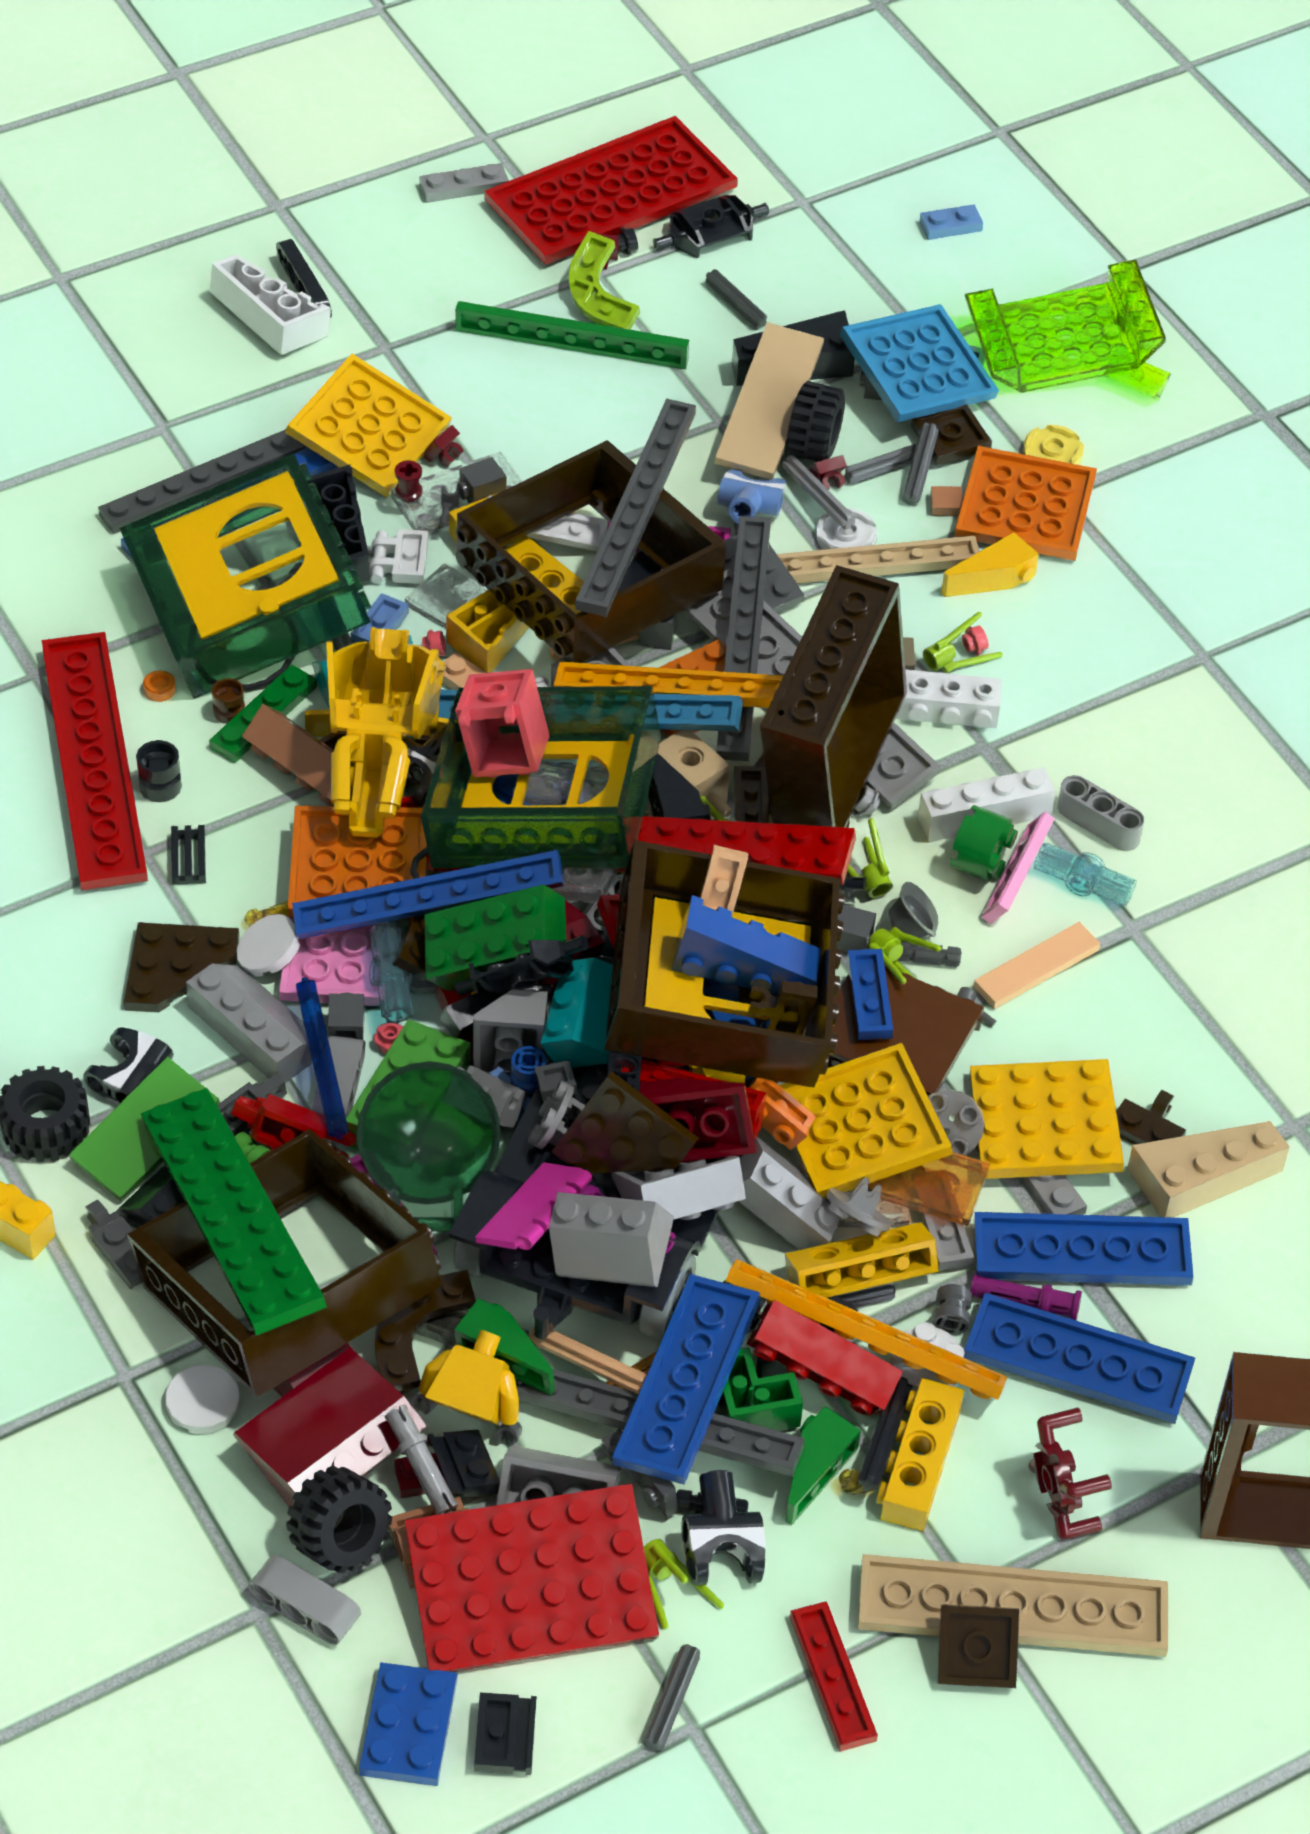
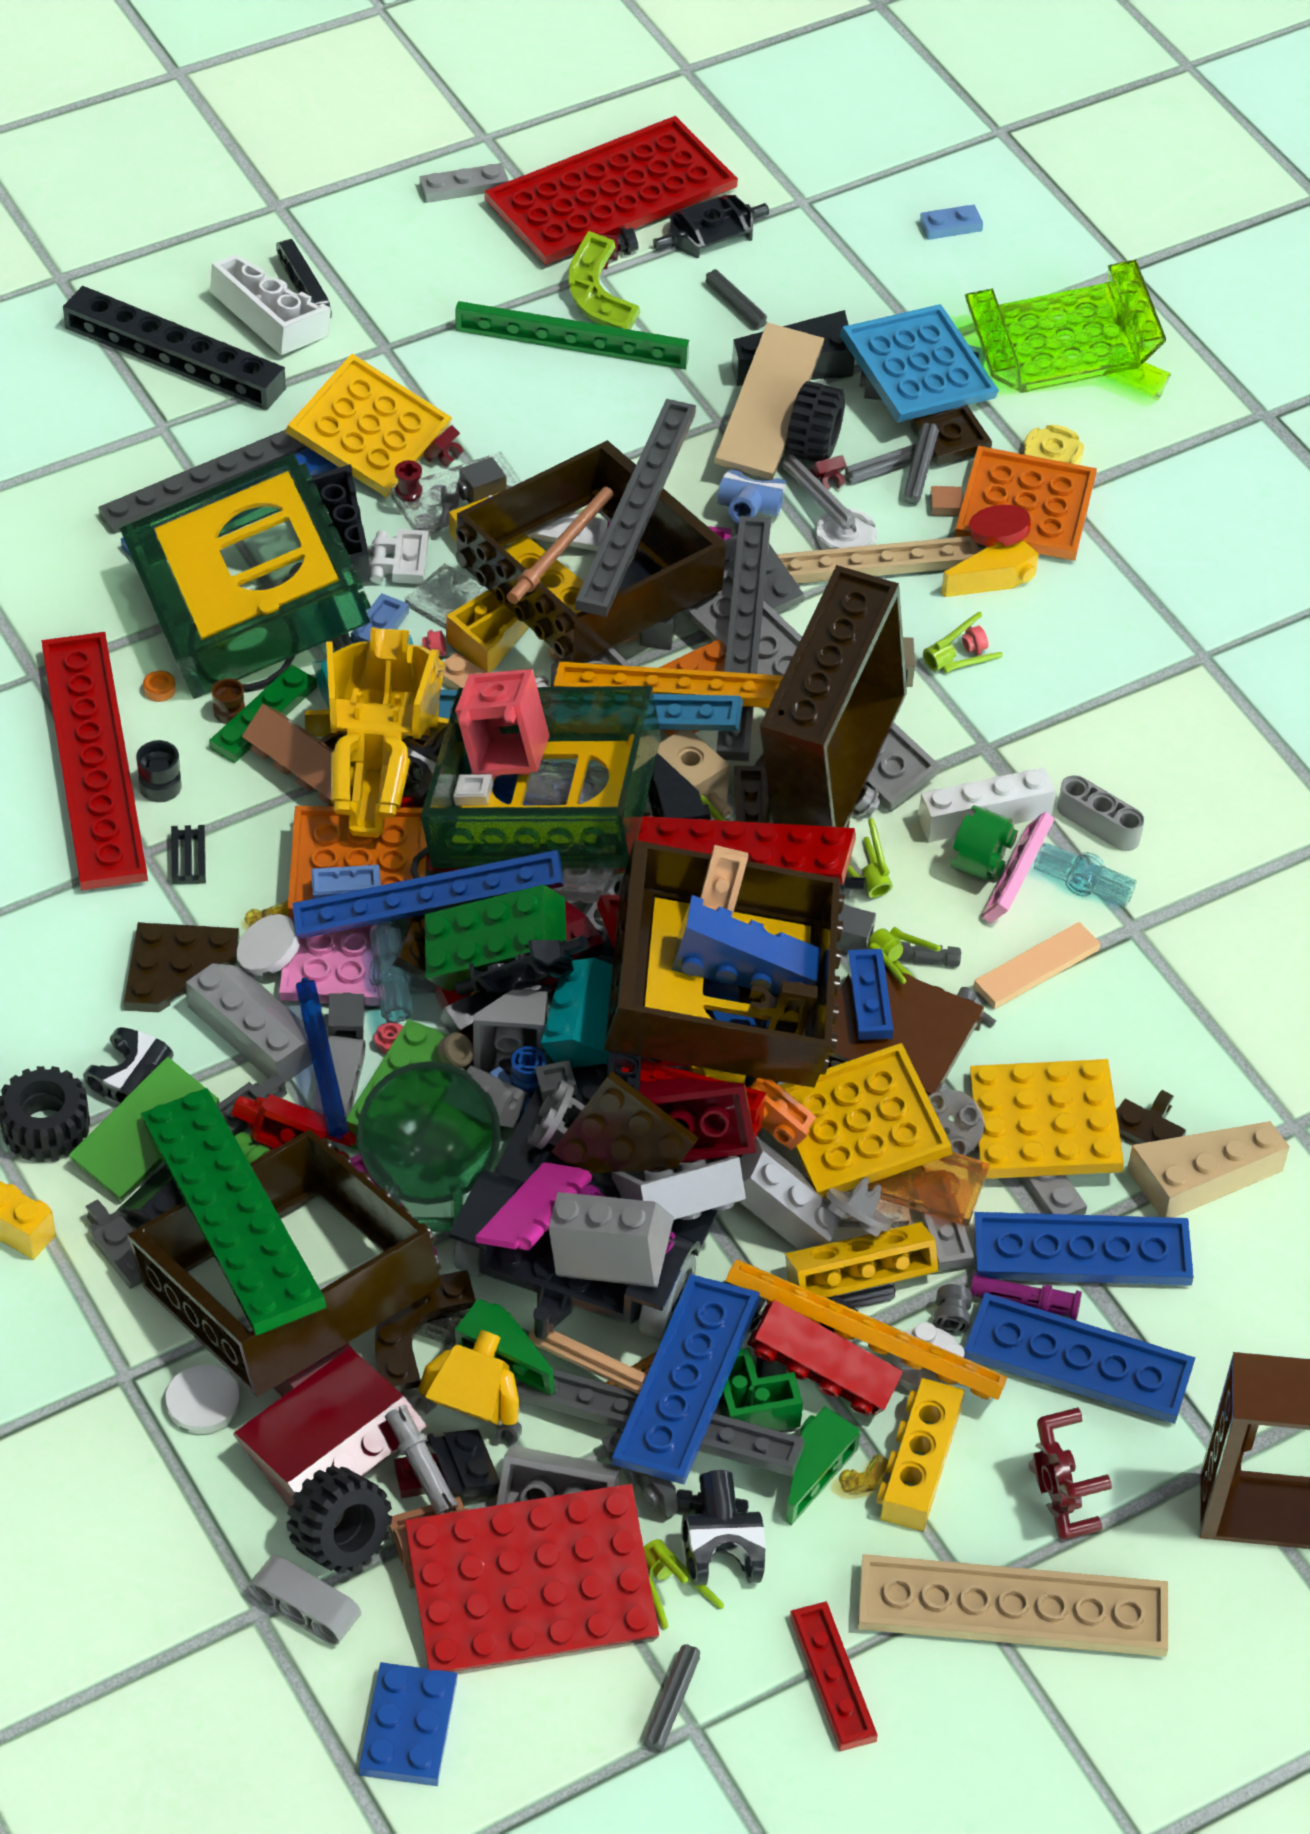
(174, 347): none -> black brick
(343, 879): none -> medium blue plate
(455, 1050): none -> dark tan tile
(473, 789): none -> white tile
(505, 1733): black plate -> none
(531, 577): none -> nougat bar
(884, 1437): black axle -> none
(914, 912): dark grey piece -> none
(960, 707): white brick -> none
(978, 1646): dark brown plate -> none
(1000, 524): none -> red tile

